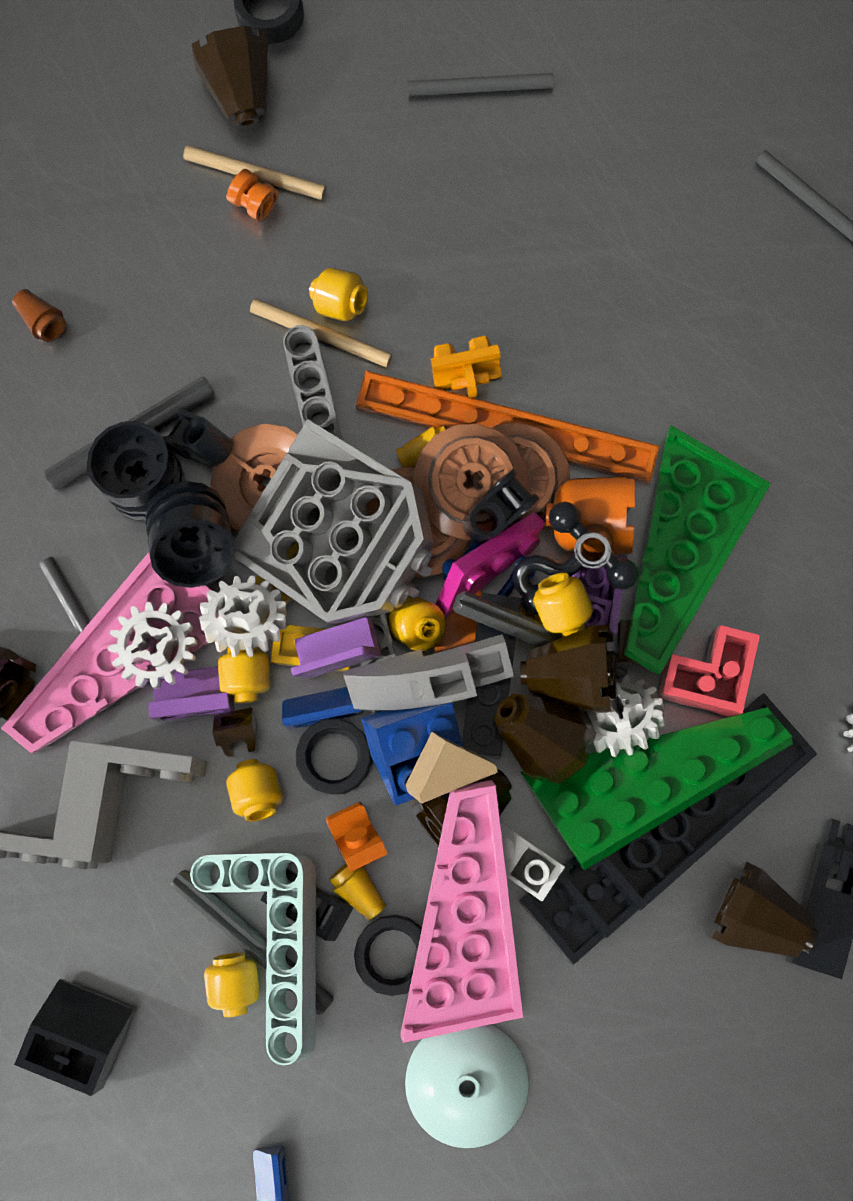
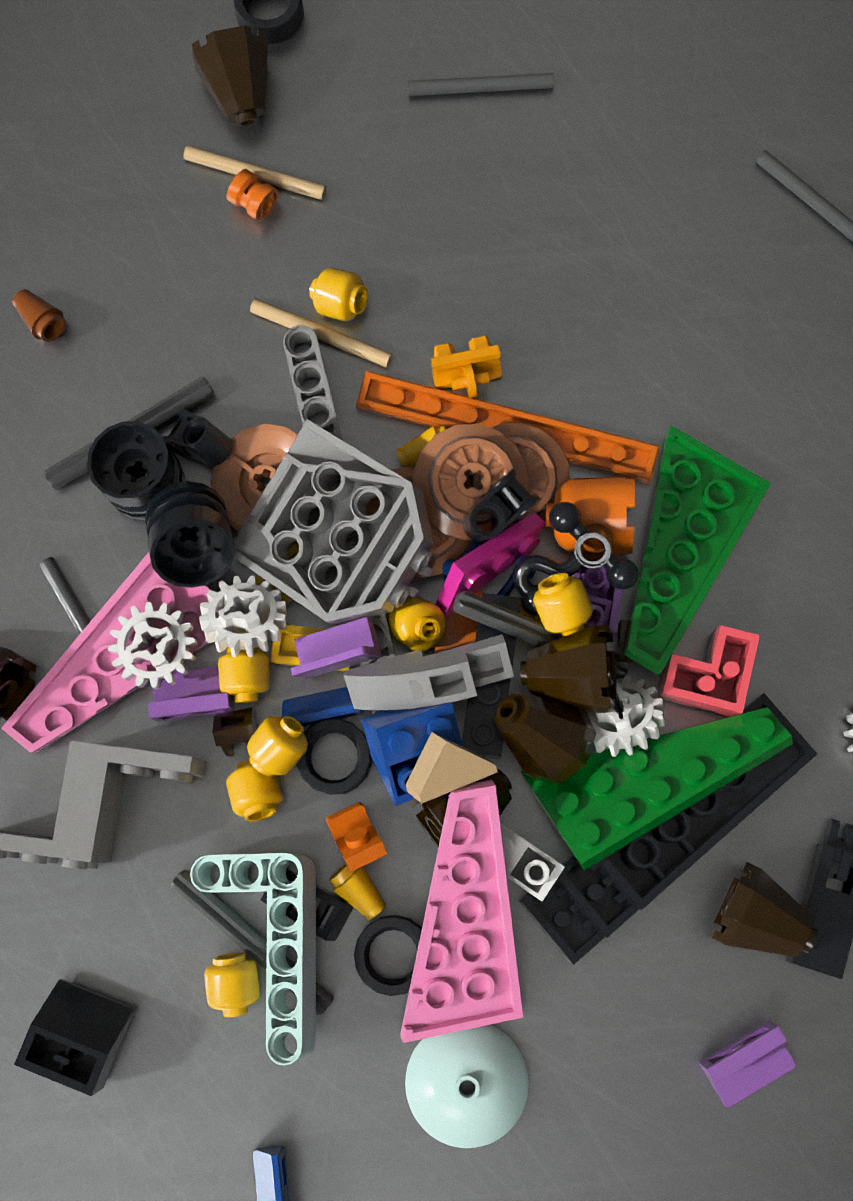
(277, 745): none -> yellow head
(748, 1064): none -> medium lavender panel

